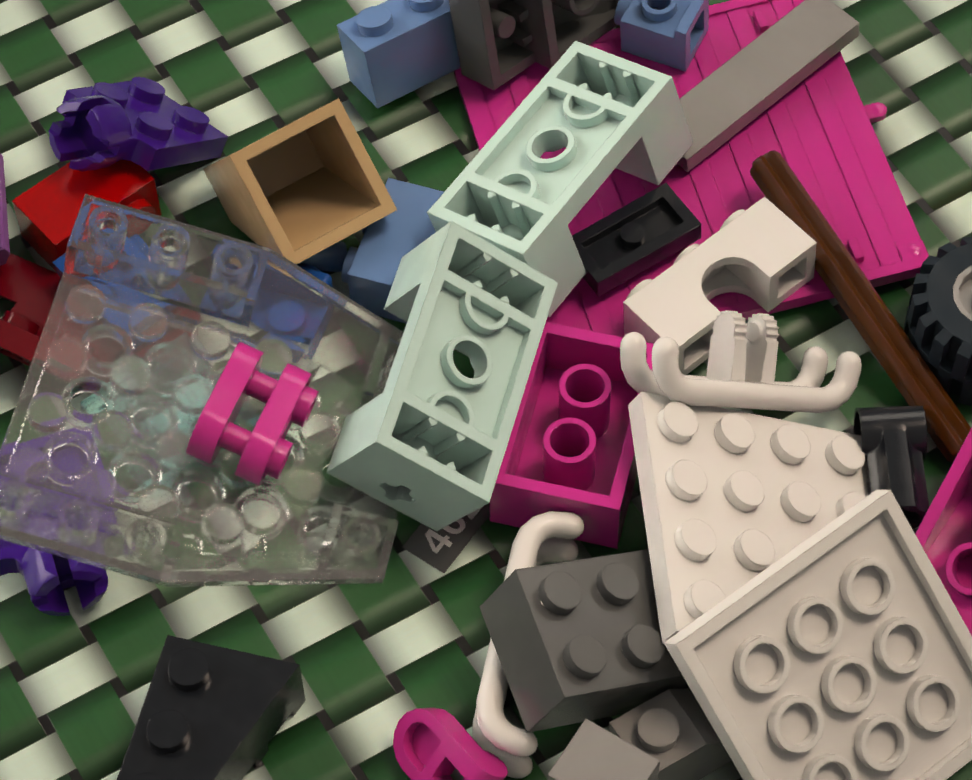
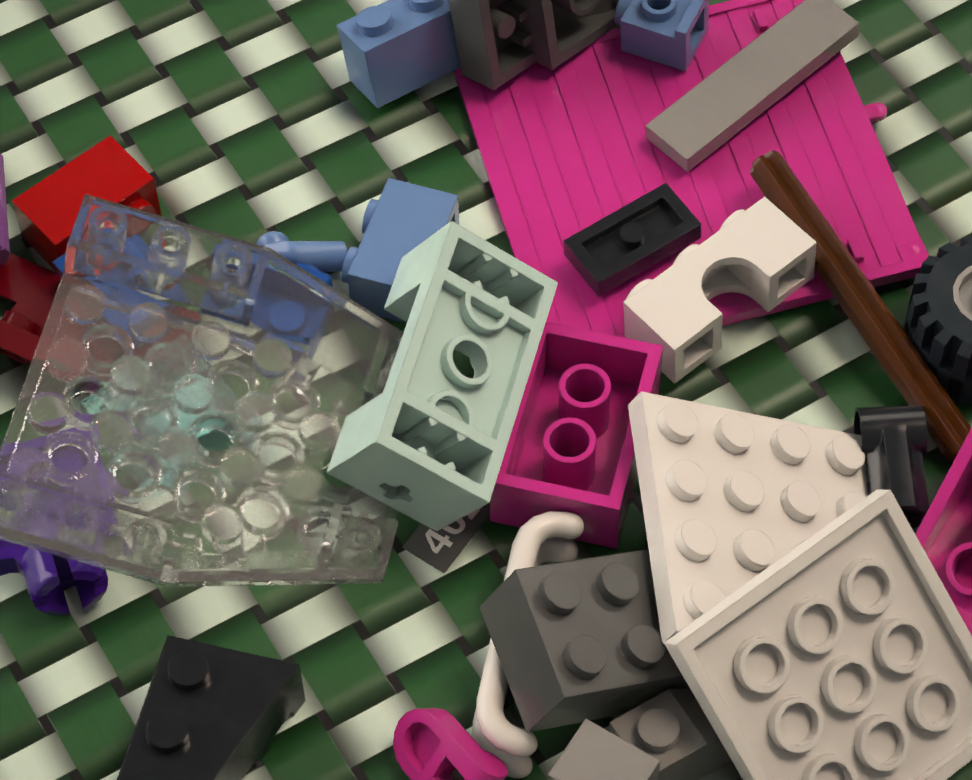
(131, 124): dark purple plate -> none
(265, 448): dark pink brick -> none
(302, 185): tan slope -> none
(606, 118): light aqua plate -> none
(740, 370): white piece -> none

